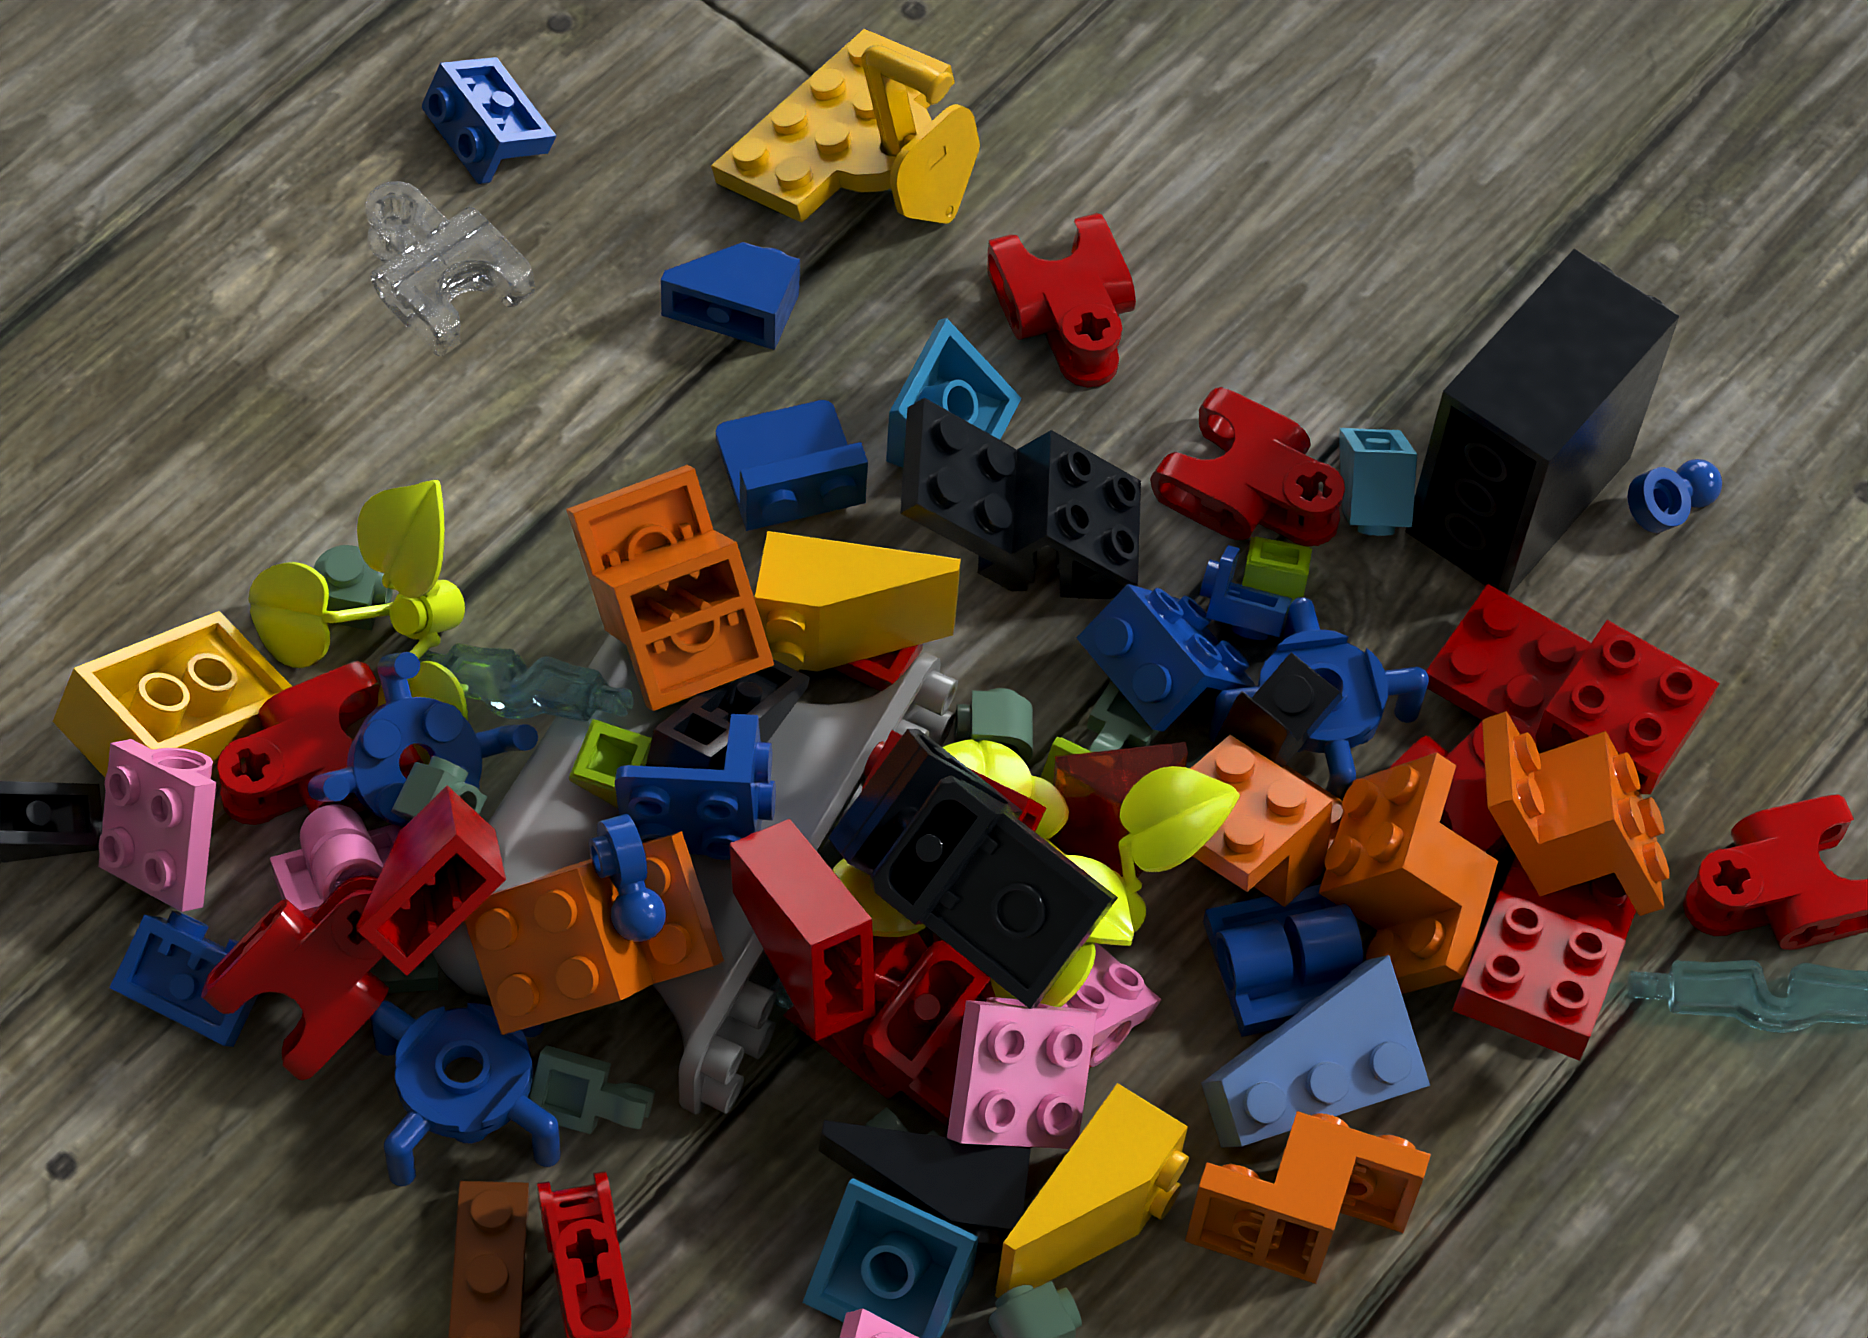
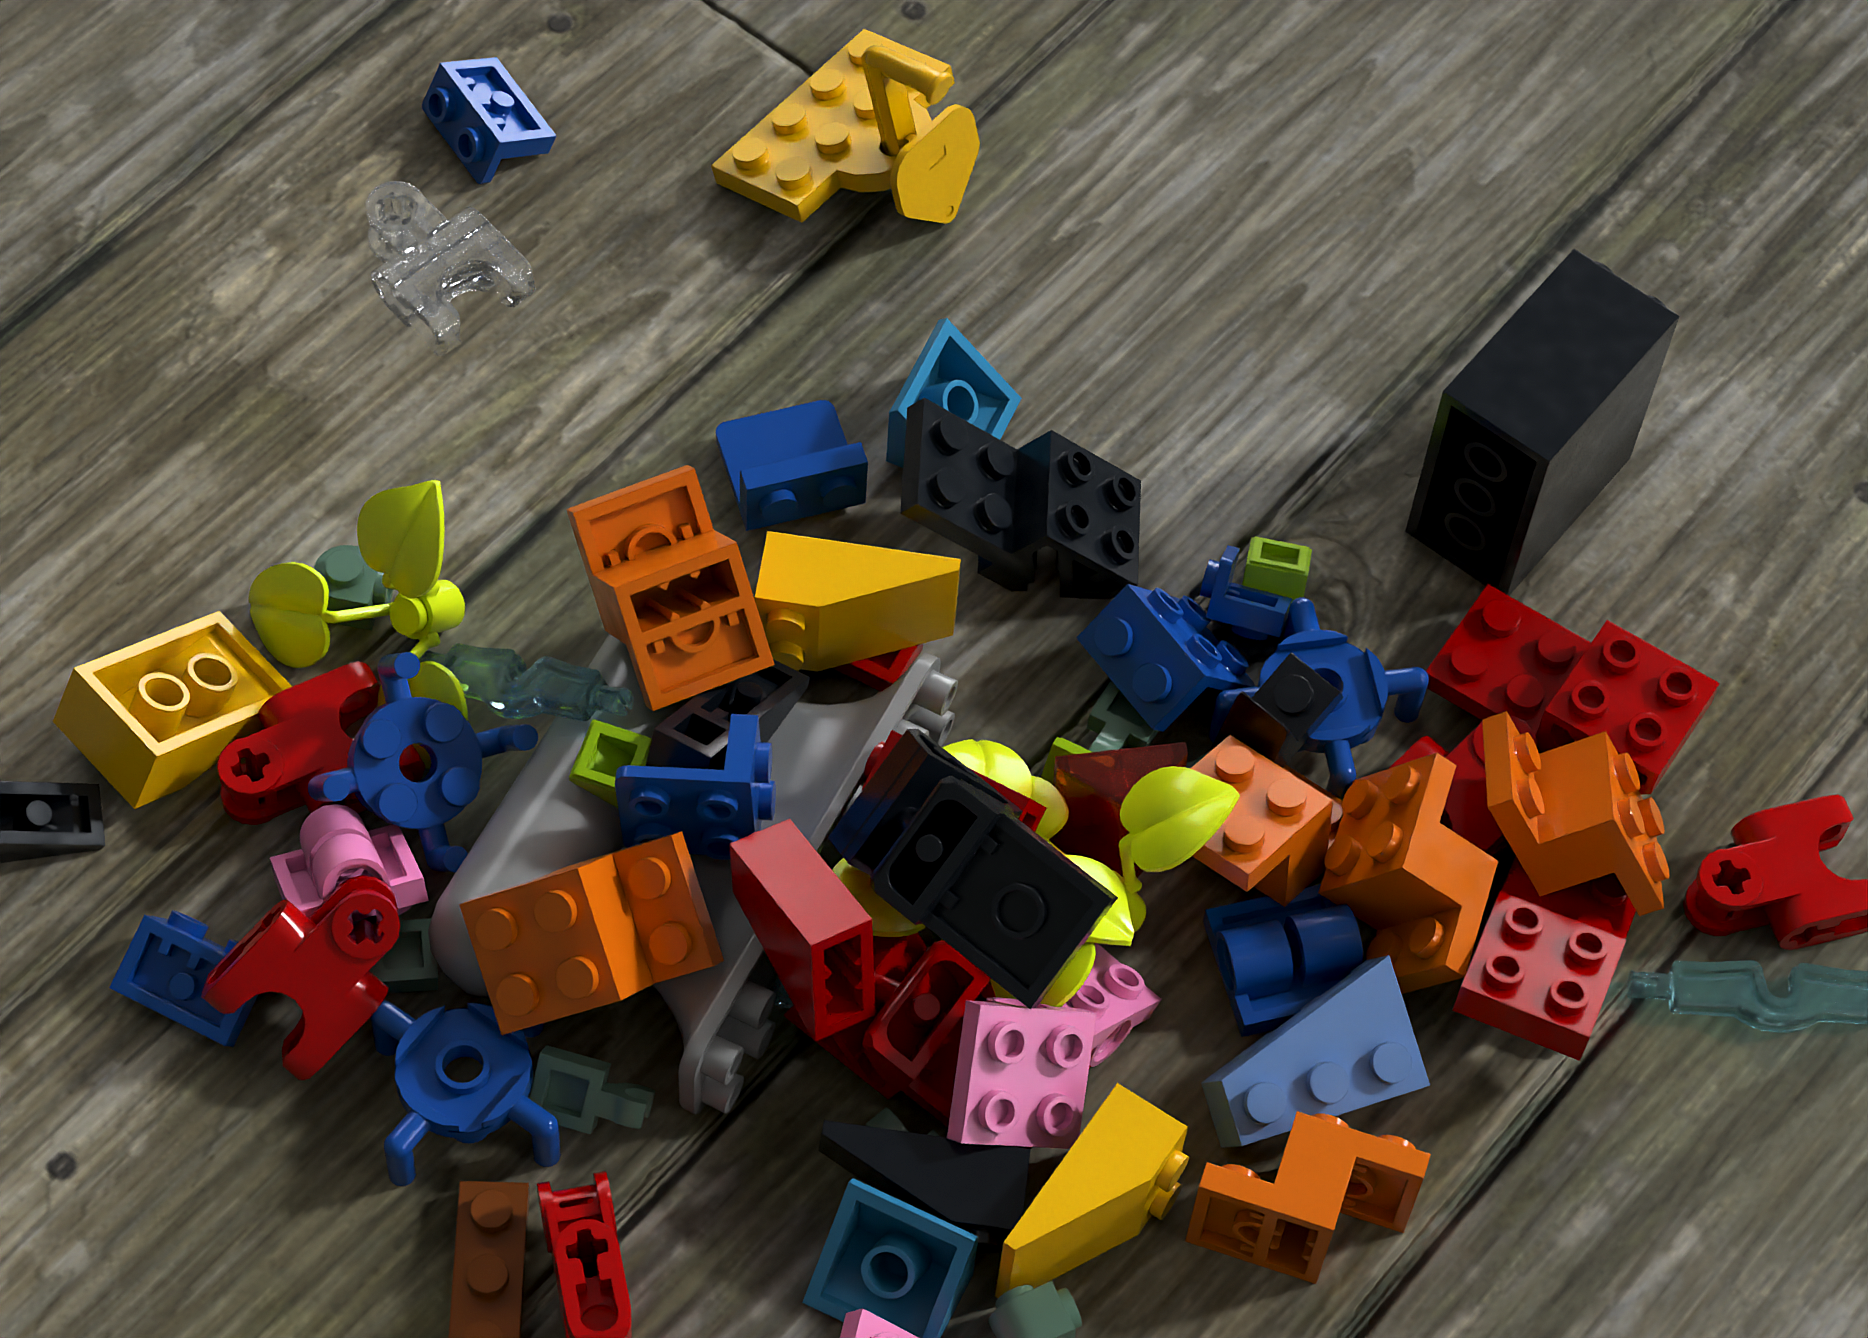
(158, 821): bright pink plate -> none
(428, 780): sand green plate -> none
(431, 880): red slope -> none
(620, 855): blue plate -> none
(734, 292): blue slope -> none
(997, 717): sand green plate -> none
(1068, 298): red piece -> none
(1258, 479): red piece -> none
(1377, 479): medium azure slope -> none
(1665, 497): blue plate -> none

